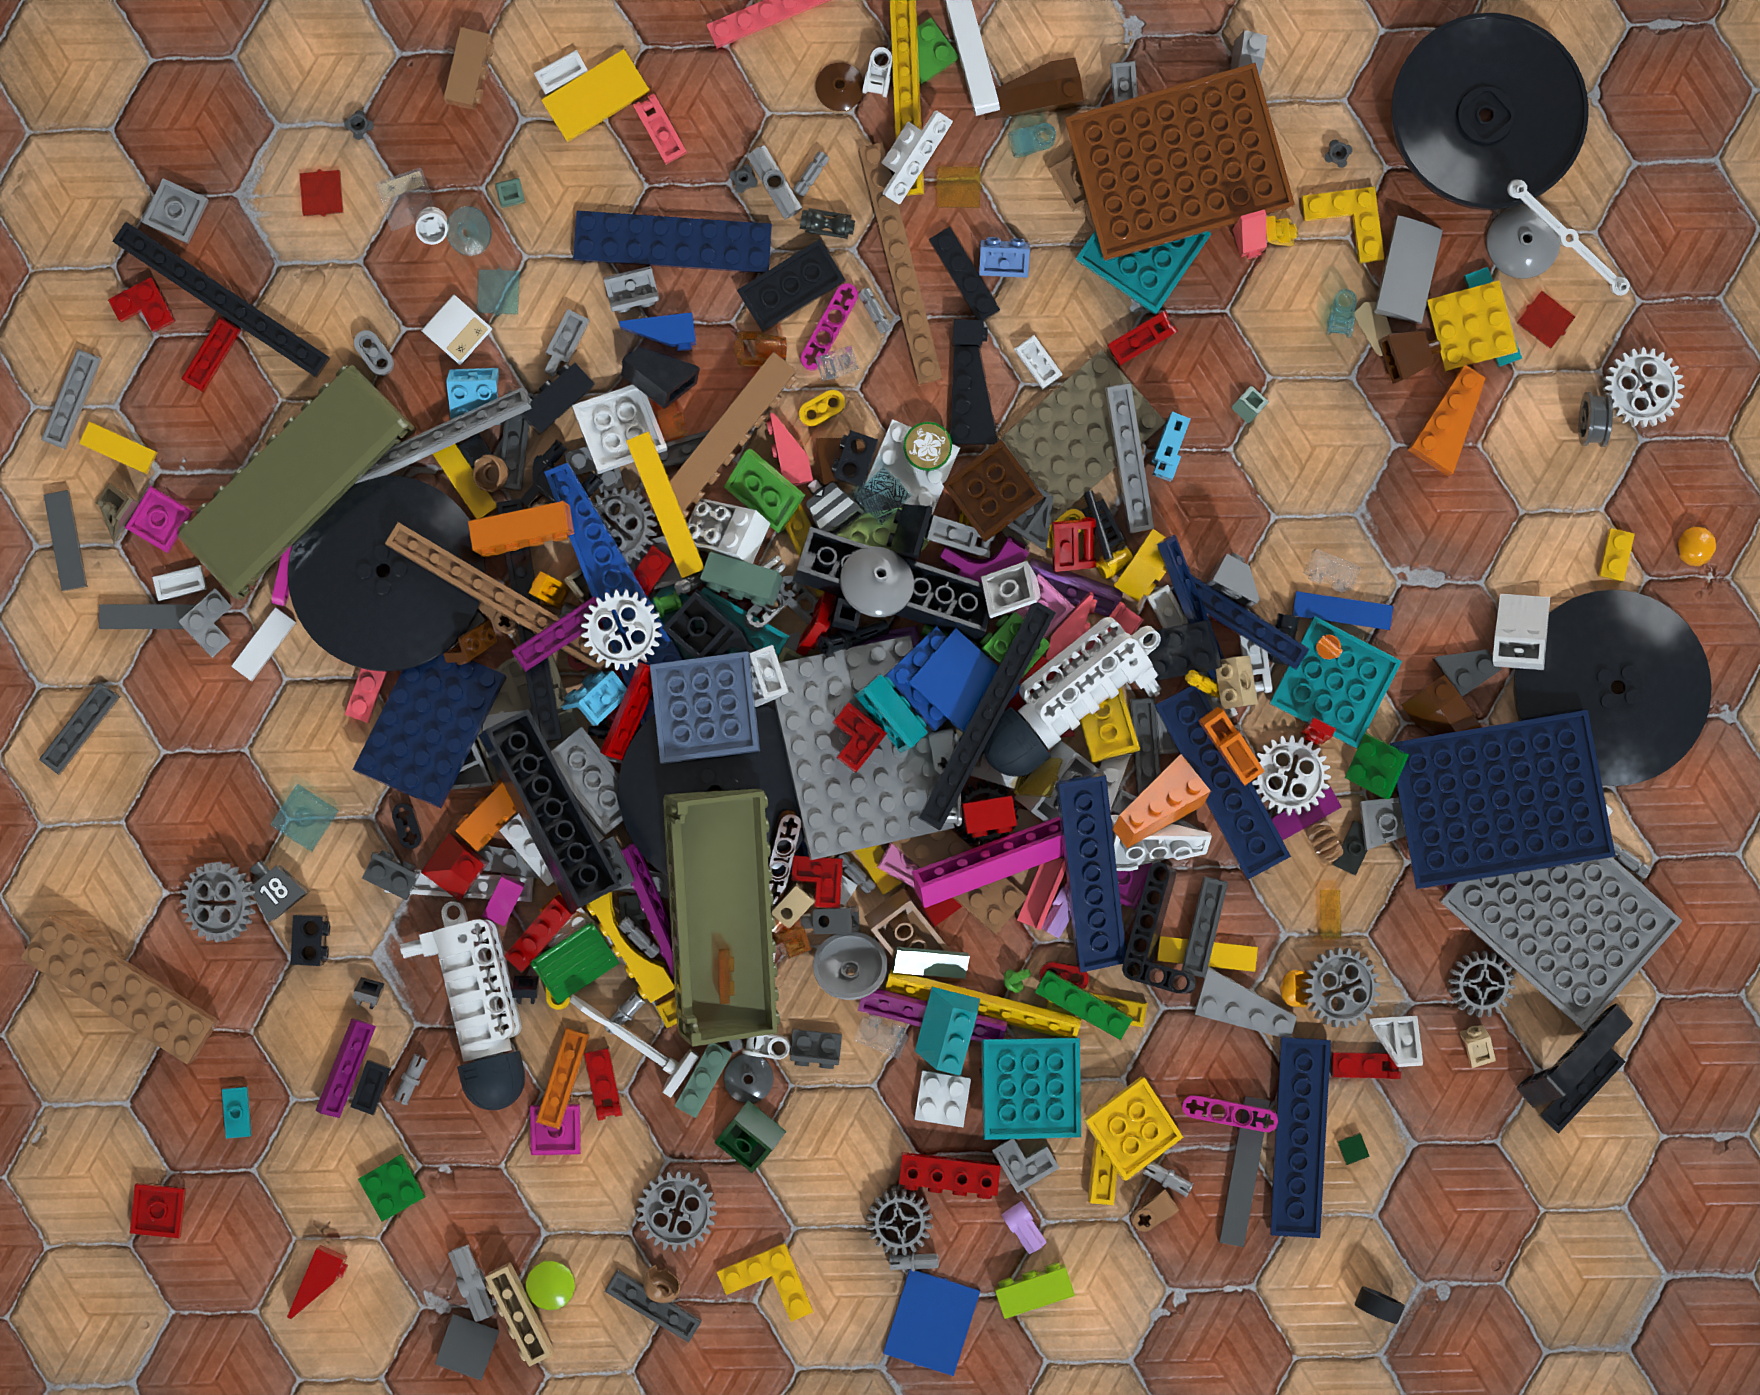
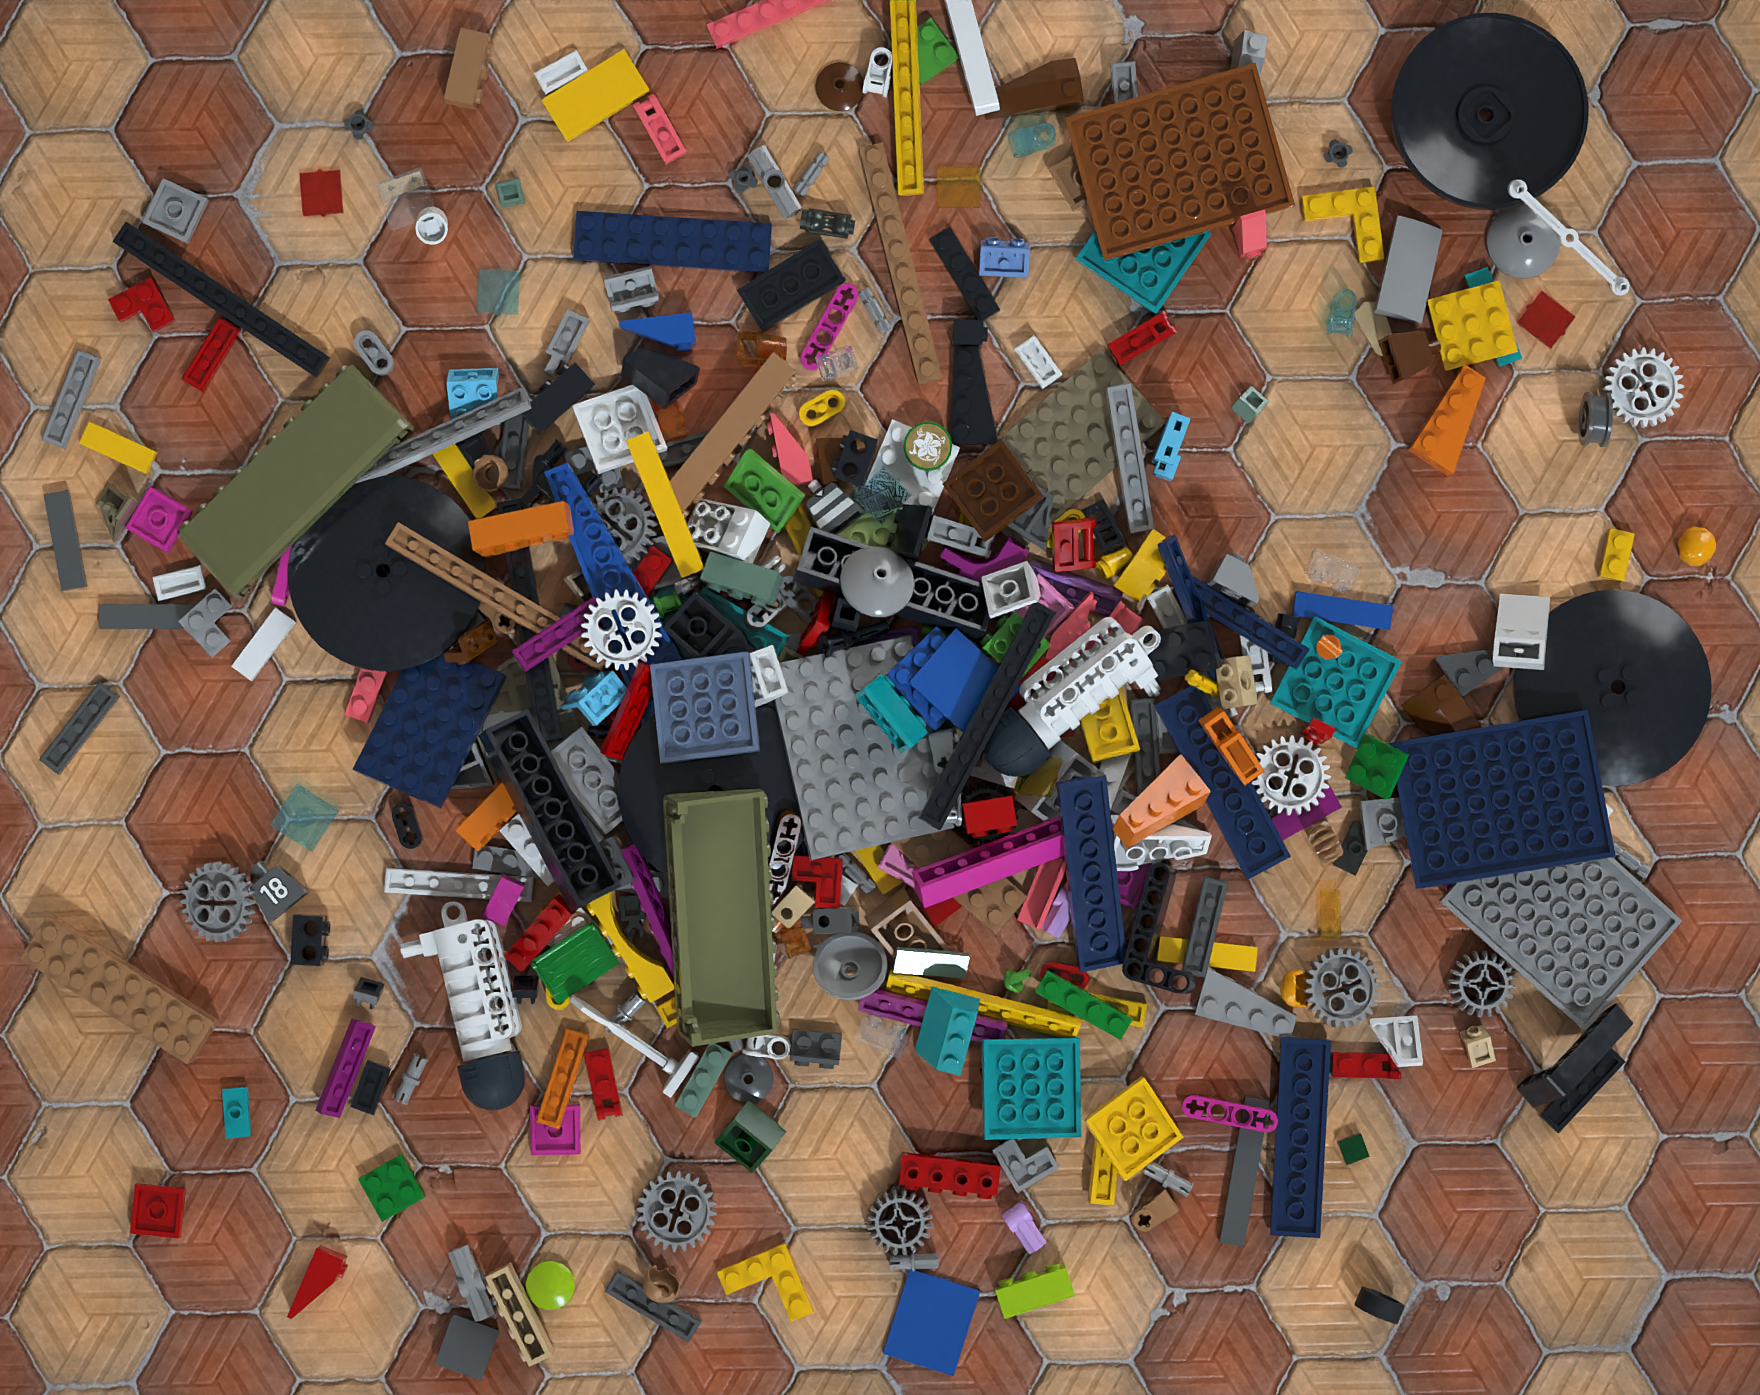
(391, 875): dark grey bracket -> none
(455, 867): red slope -> none
(456, 329): white slope -> none
(477, 229): clear light blue dish -> none
(549, 589): light orange plate -> none
(639, 937): light grey axle -> none
(726, 987): clear orange plate -> none
(863, 733): red plate -> none
(912, 153): white bracket -> none
(942, 1098): white plate -> none
(1099, 529): black bar -> none
(1280, 231): yellow slope -> none

